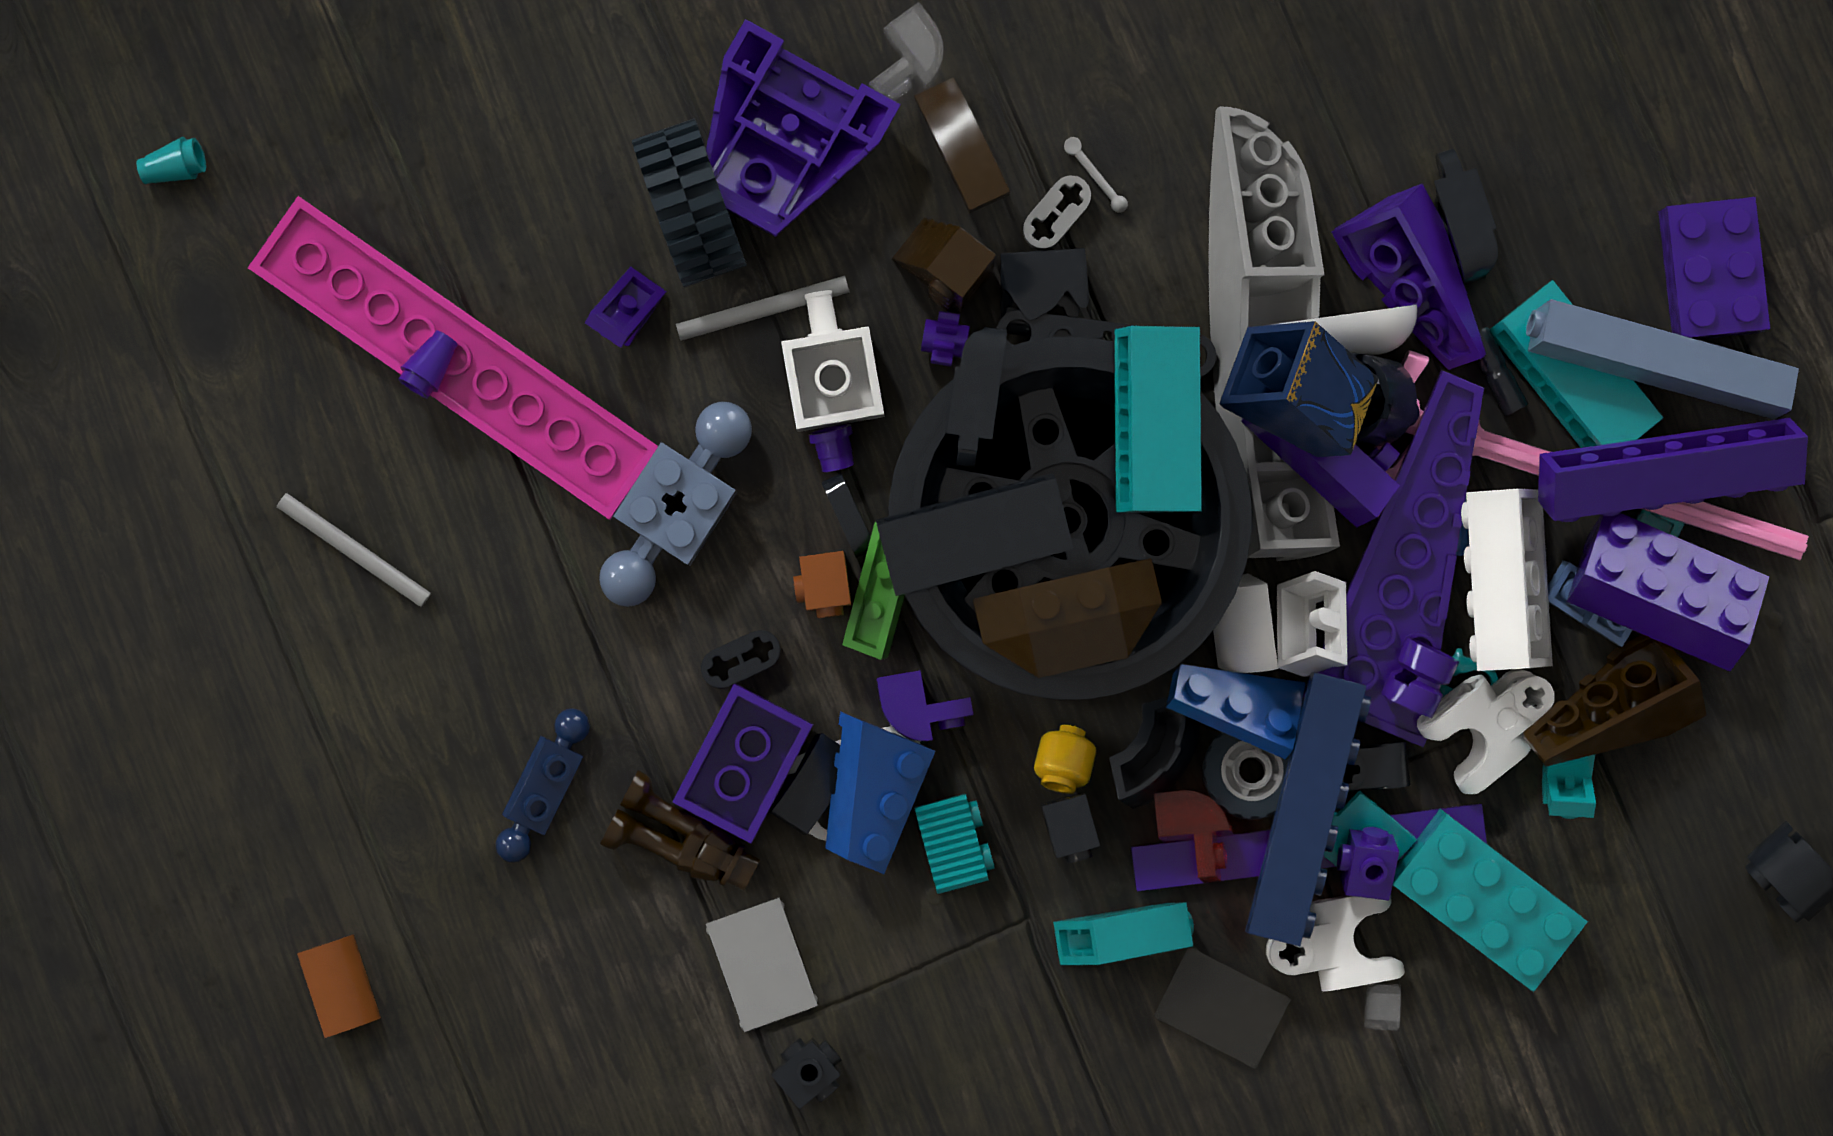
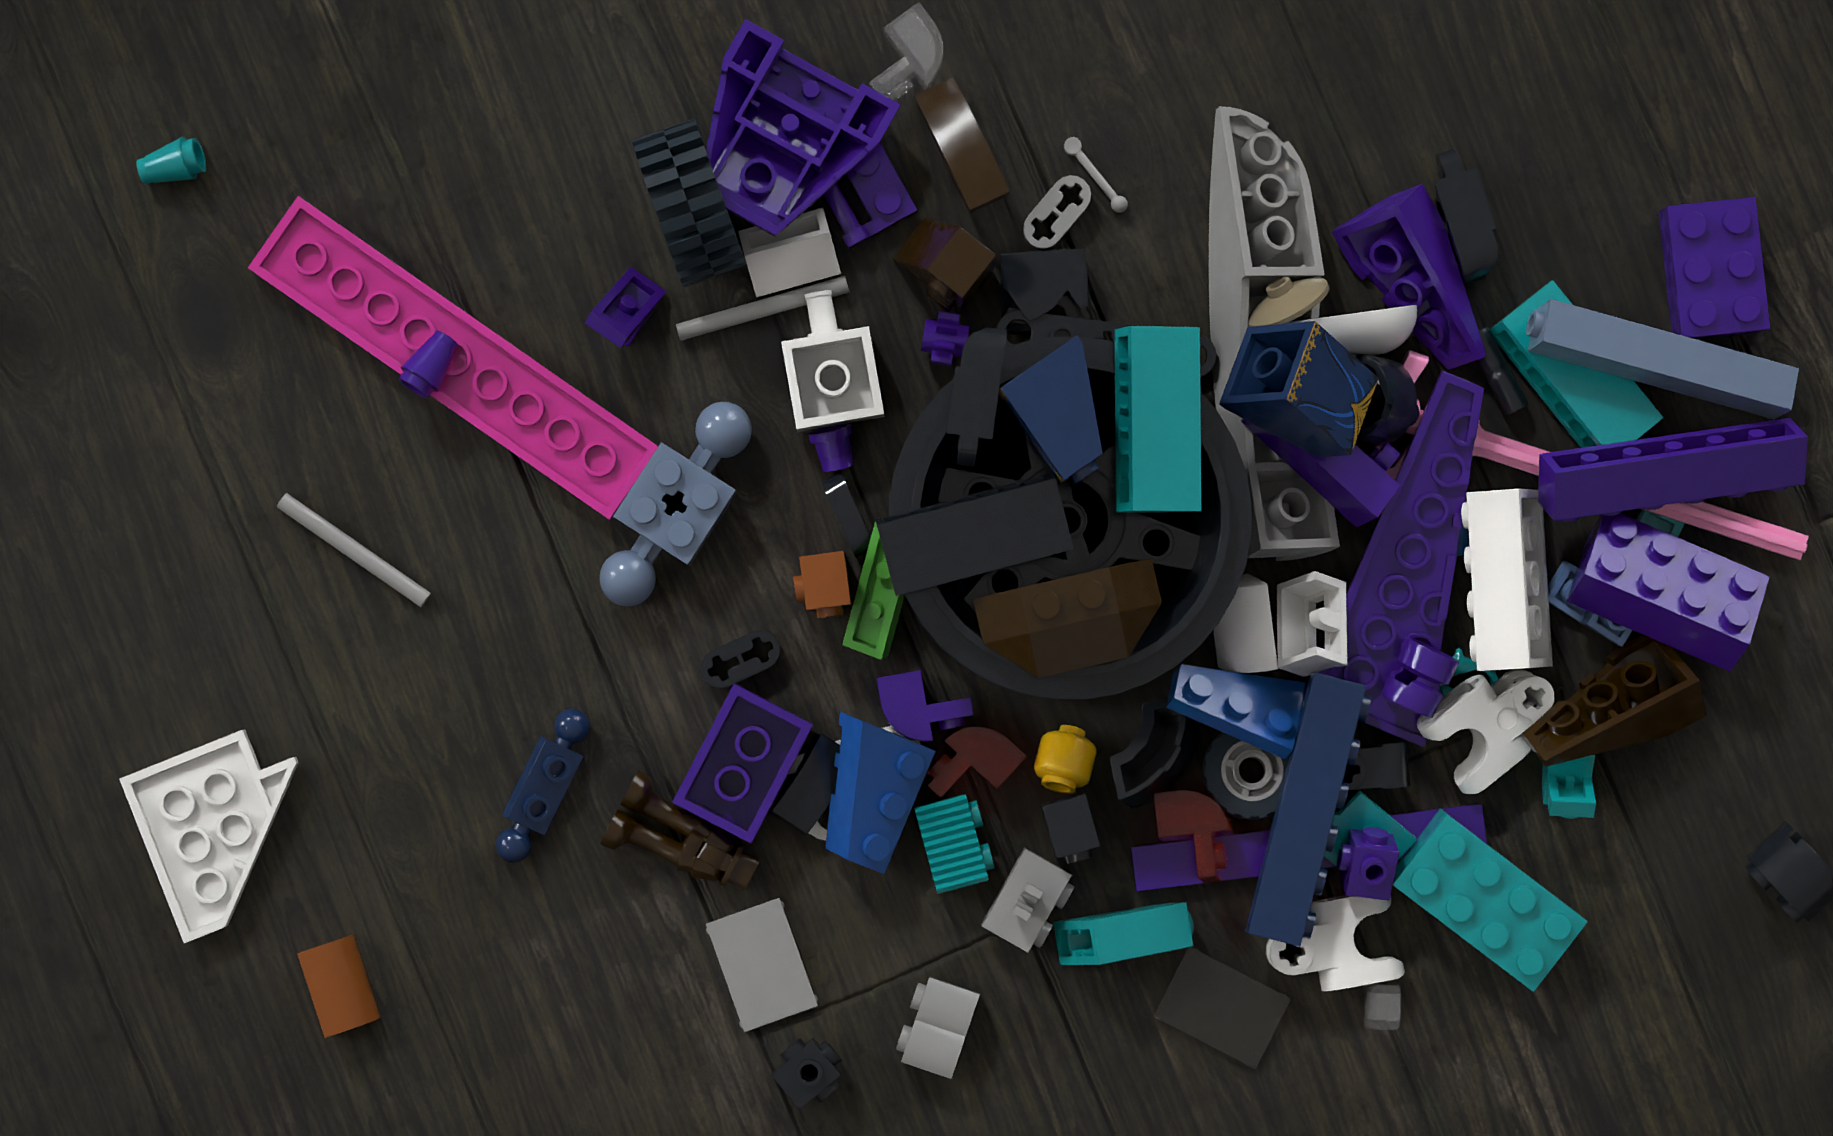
(206, 825): none -> white wing
(793, 257): none -> white brick
(879, 192): none -> dark purple plate
(938, 1026): none -> light grey brick
(983, 749): none -> clear red brick
(1027, 901): none -> light grey brick
(1058, 411): none -> dark blue slope
(1288, 300): none -> dark tan dish

